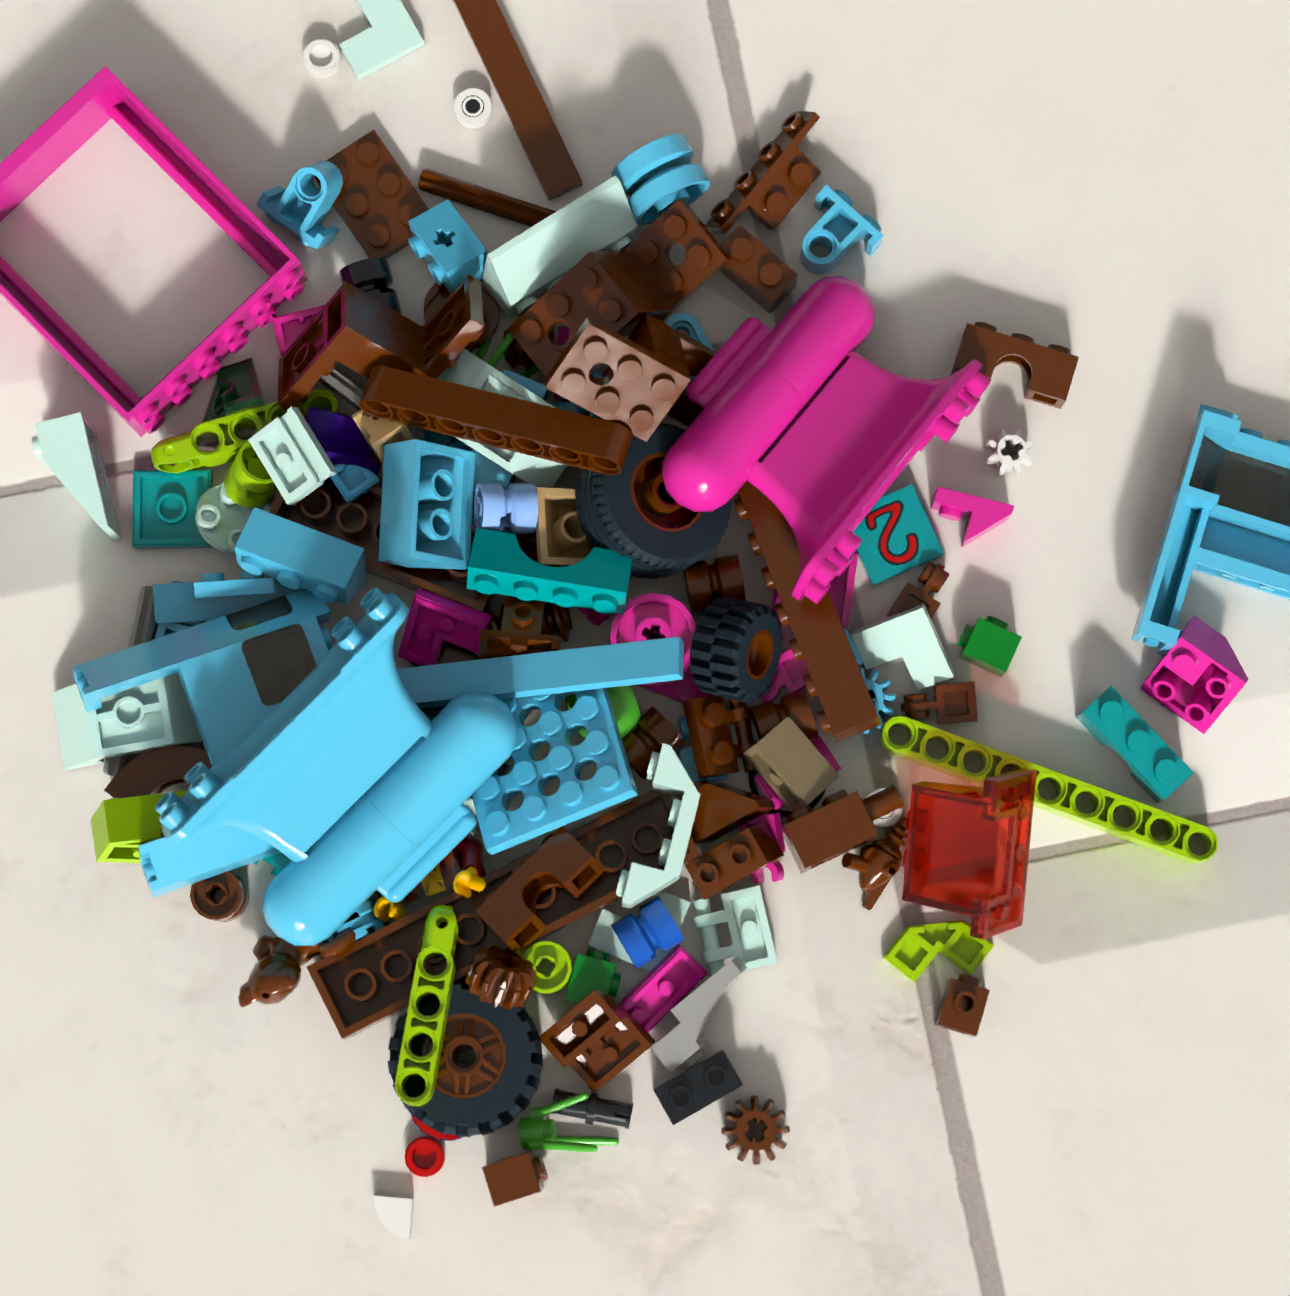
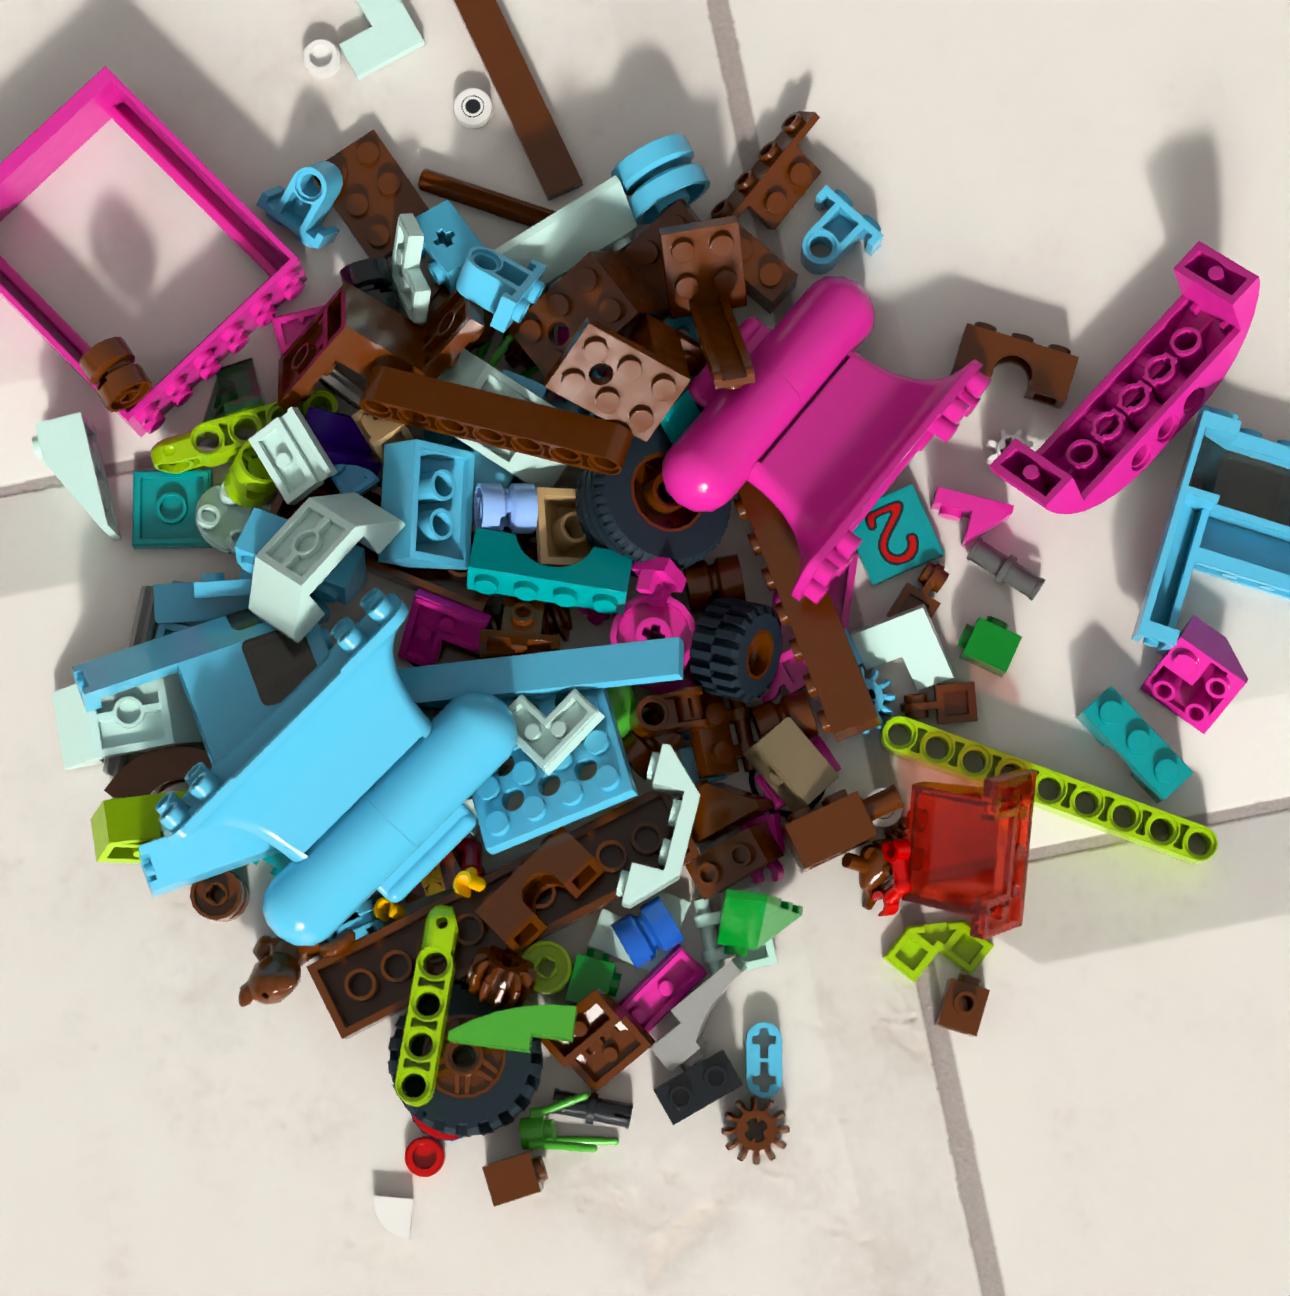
(113, 370): none -> reddish brown wheel
(308, 551): none -> light aqua slope
(405, 269): none -> light aqua tile
(500, 285): none -> medium azure pin
(516, 1027): none -> bright green slope
(553, 737): none -> light aqua tile
(659, 579): none -> dark pink tile
(677, 713): none -> reddish brown piece
(680, 416): none -> teal tile
(706, 282): none -> reddish brown bracket
(752, 920): none -> wedge
(774, 1059): none -> medium azure beam
(896, 853): none -> red arm
(1005, 569): none -> dark grey pin
(1145, 394): none -> dark pink slope

